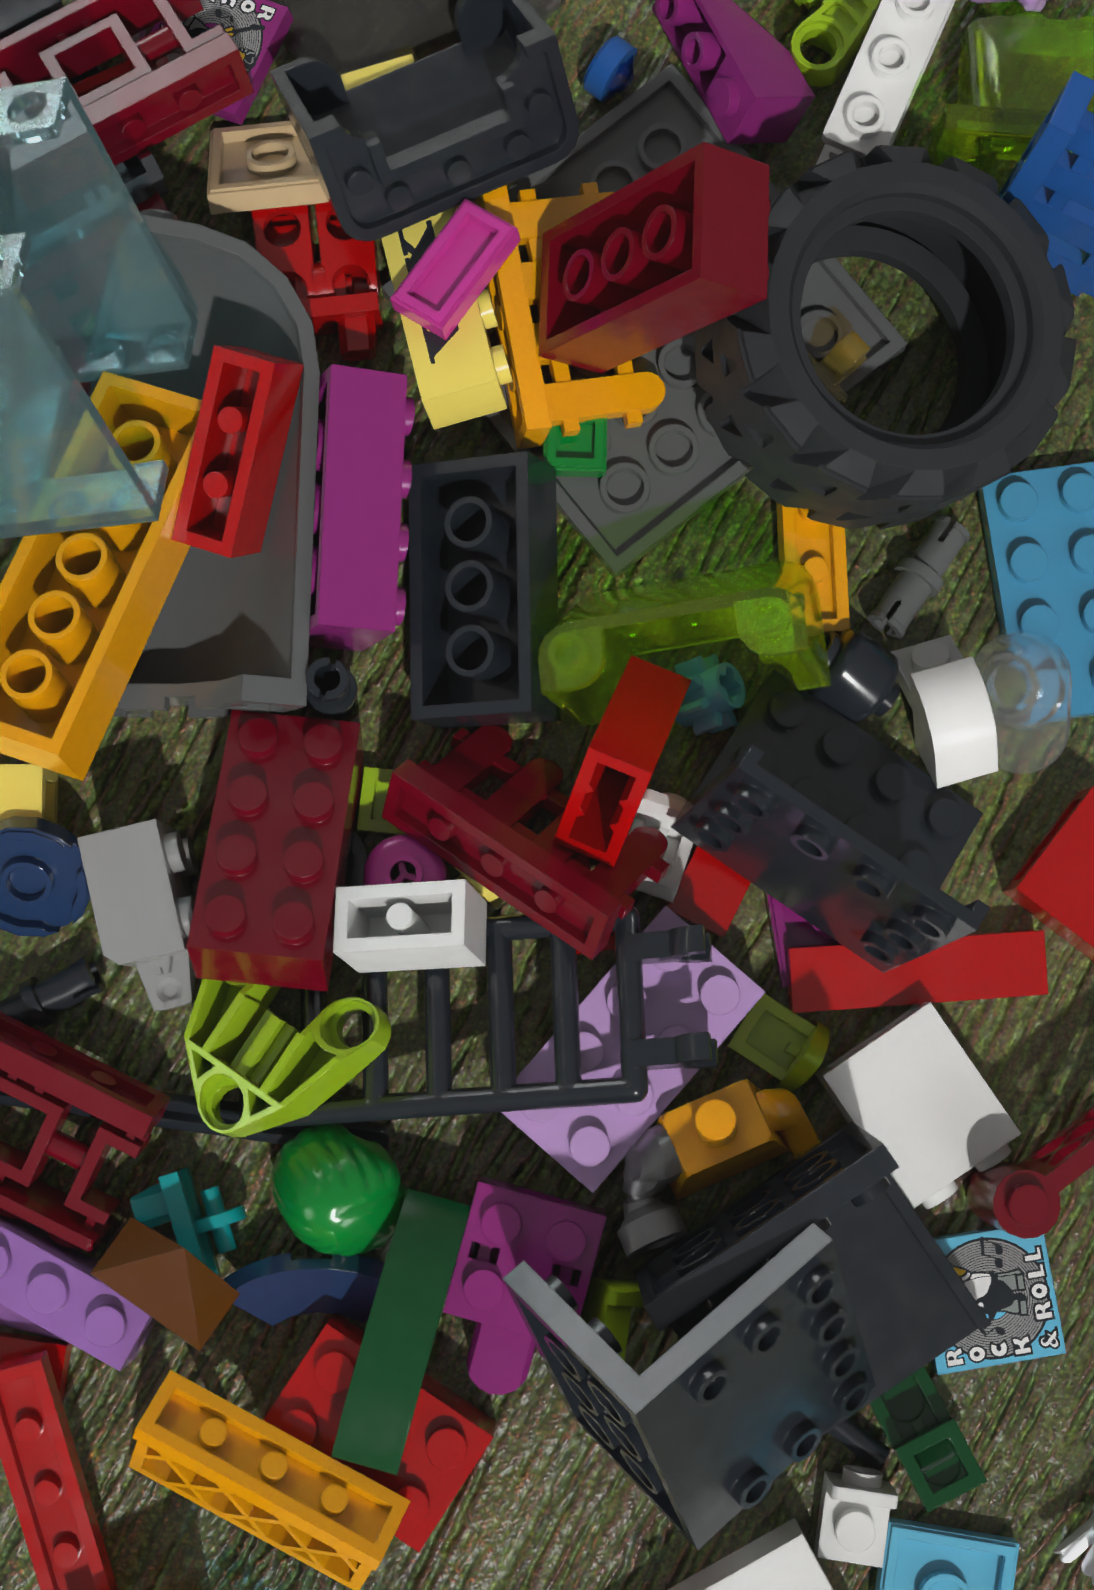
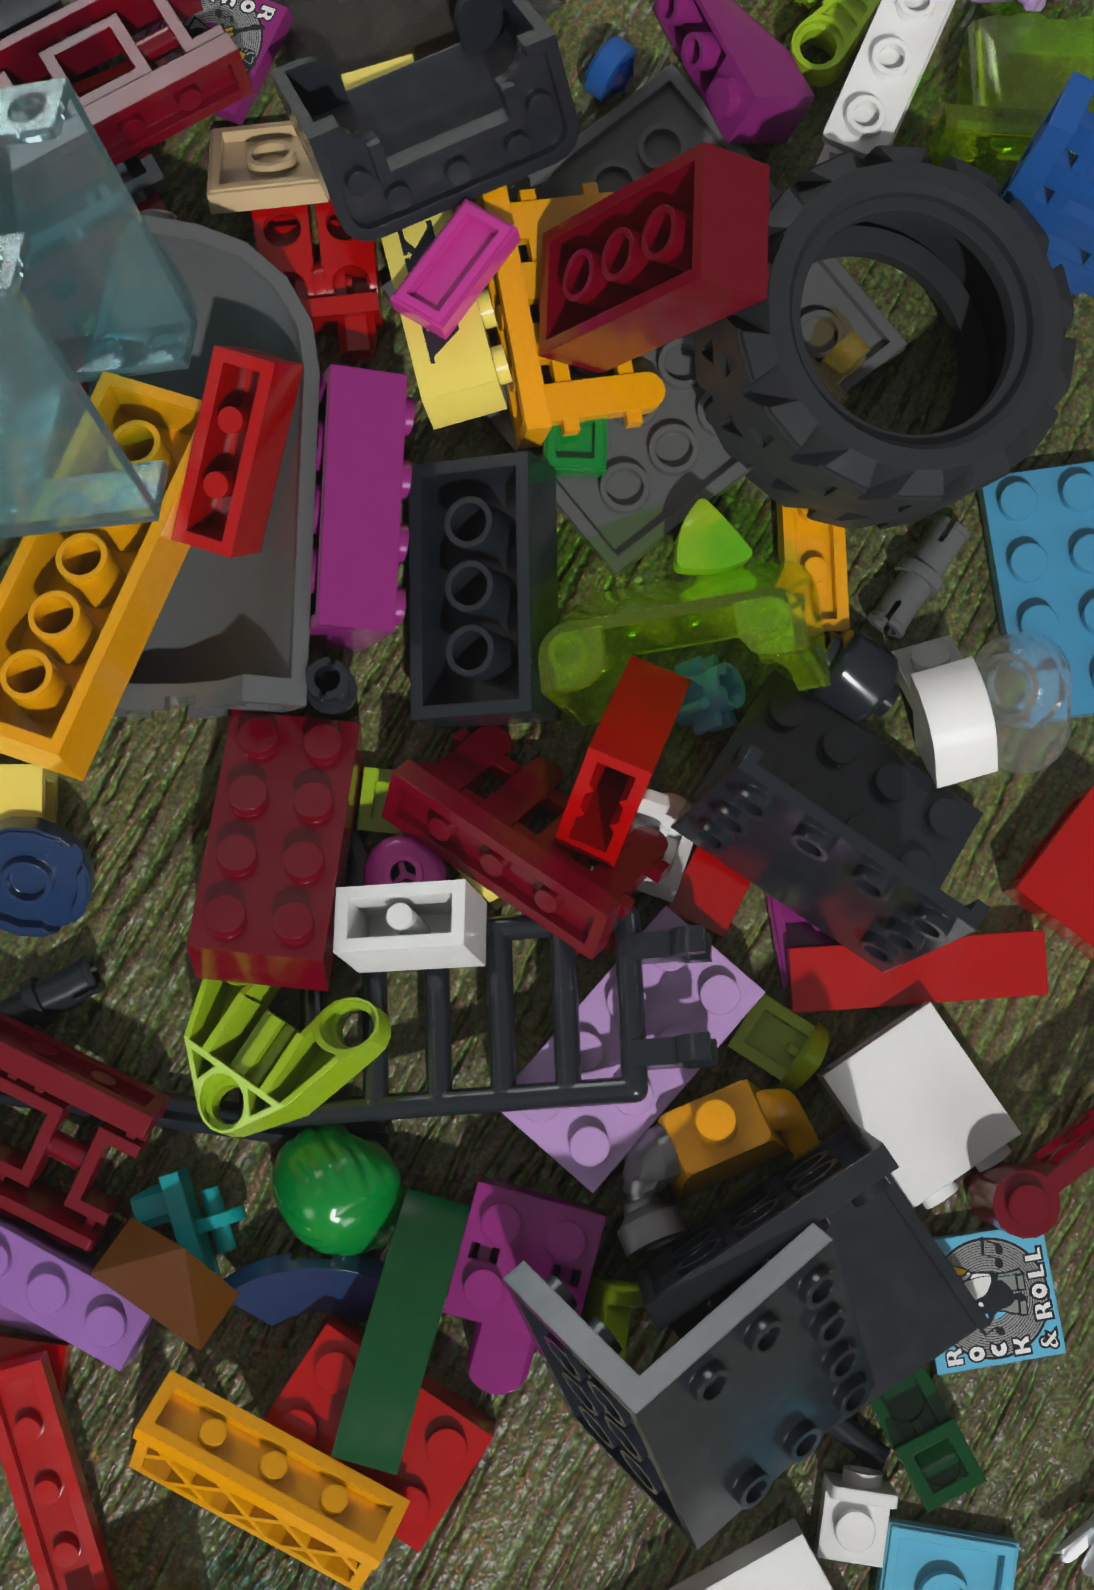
(145, 904): light grey hinge -> none
(708, 543): none -> lime tile

